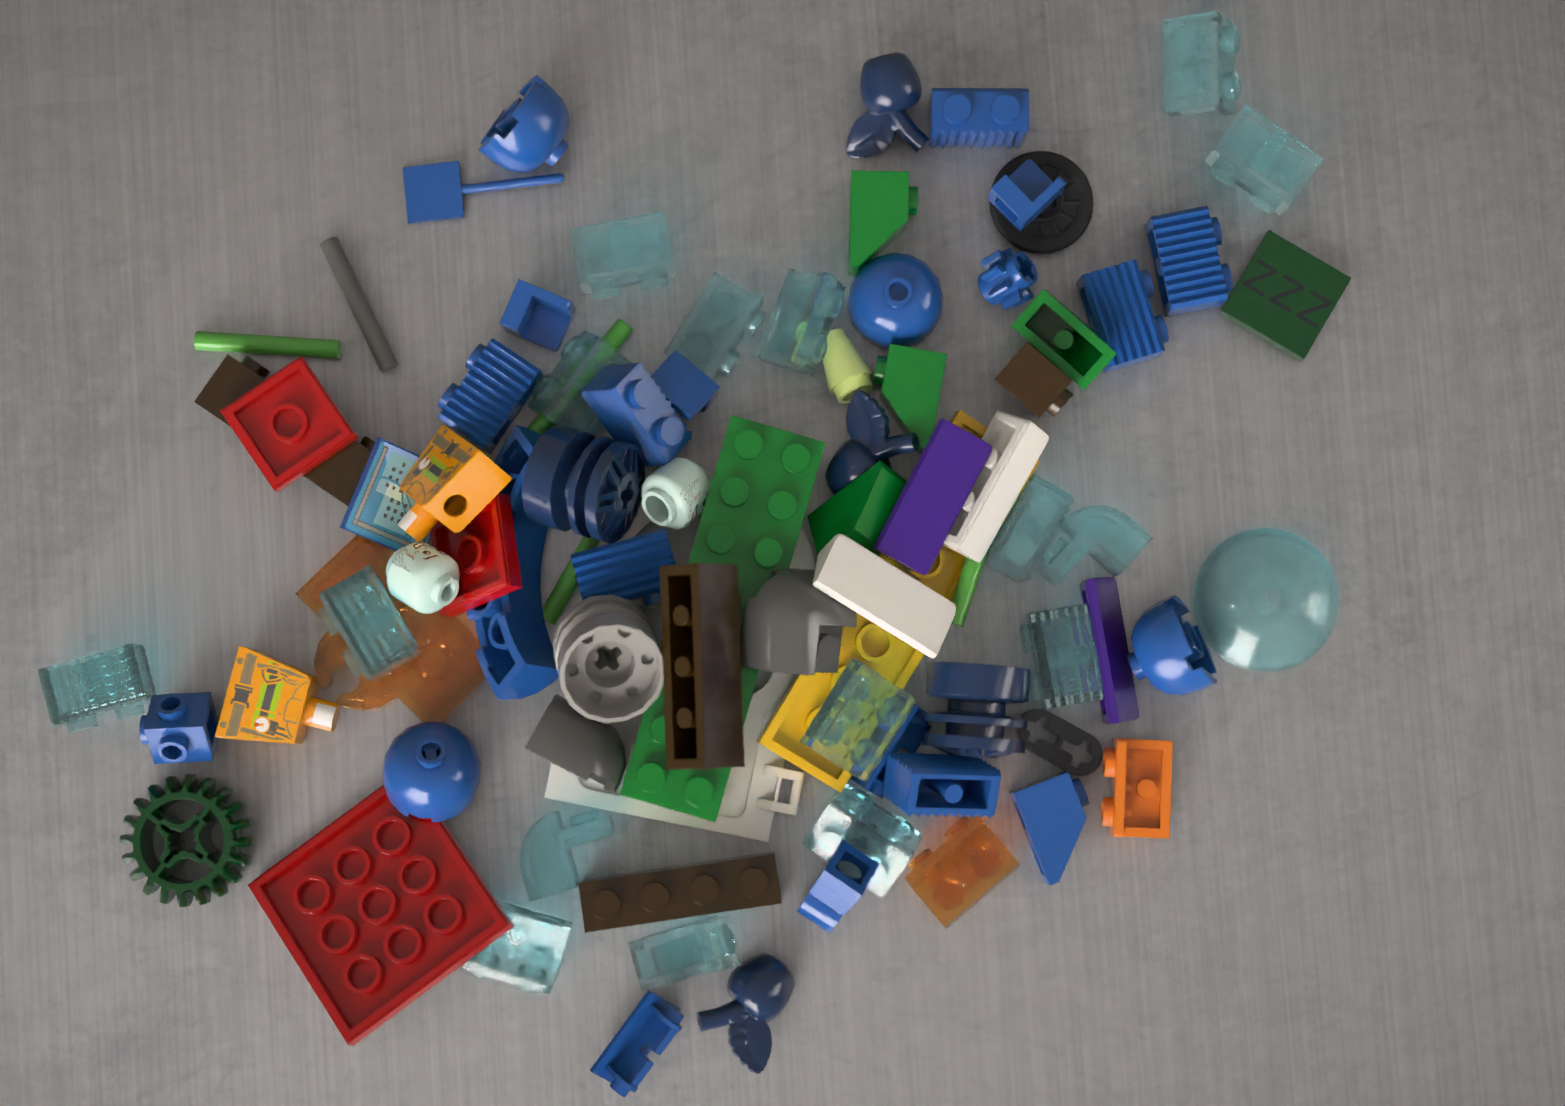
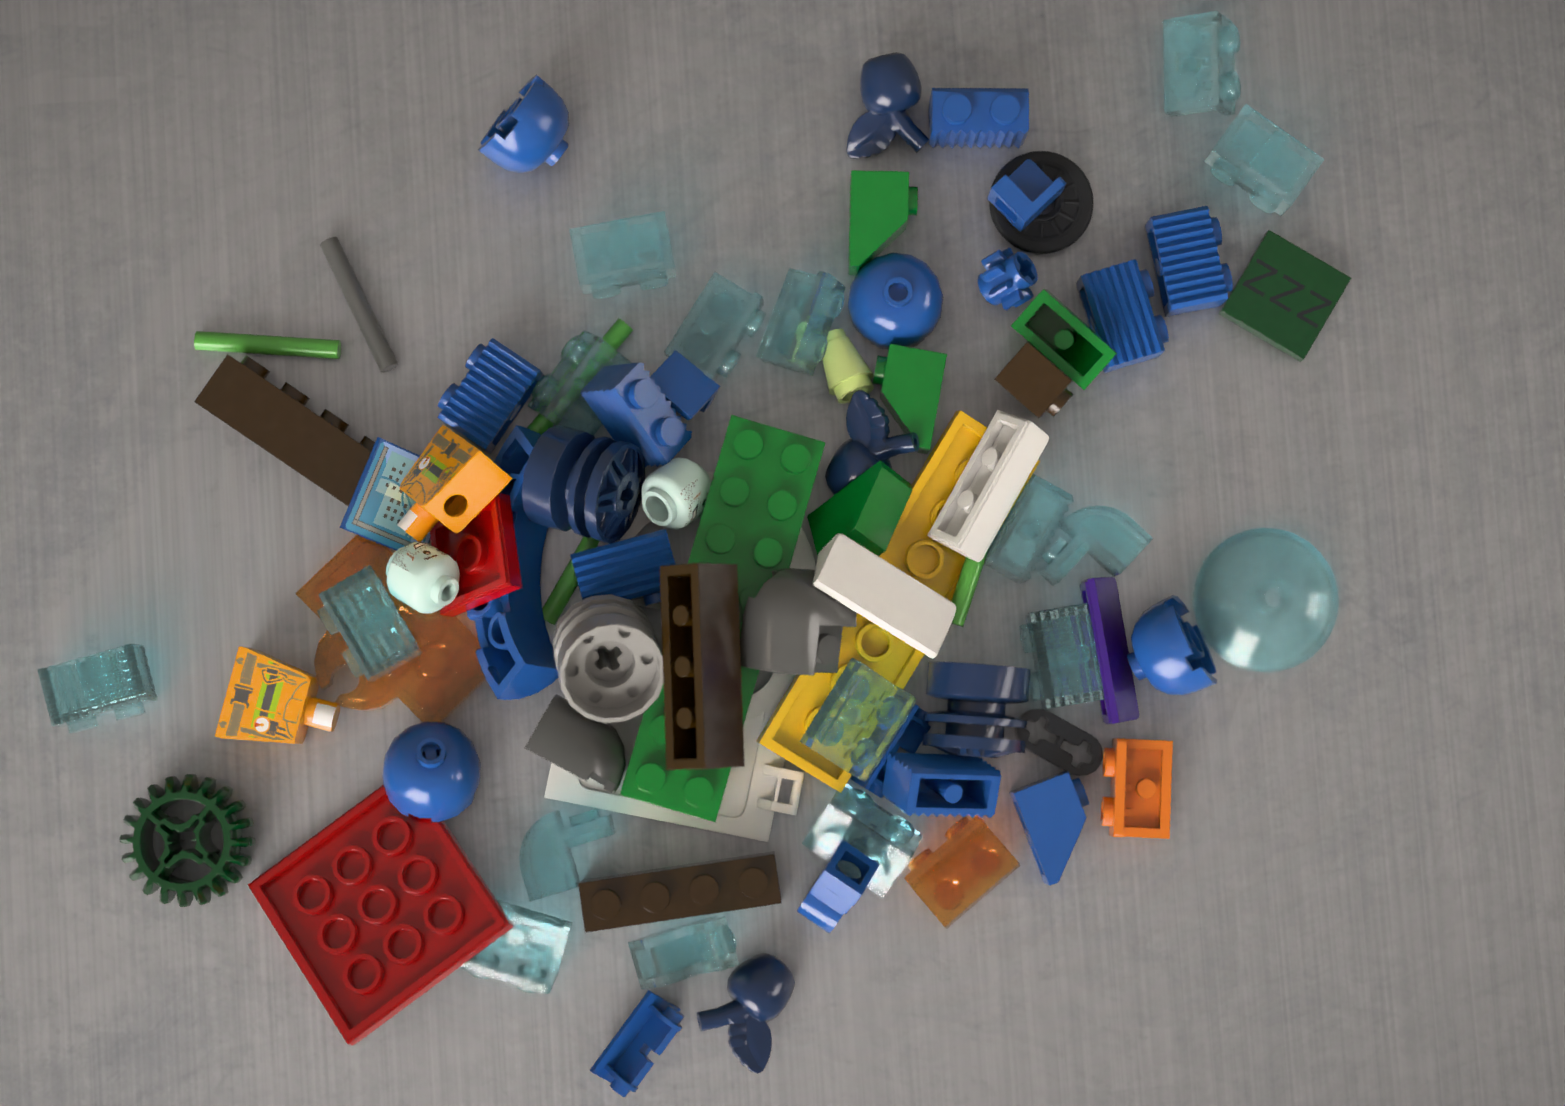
(180, 727): blue brick -> none
(289, 424): red tile -> none
(437, 192): blue piece -> none
(538, 316): blue panel -> none
(933, 497): dark purple slope -> none

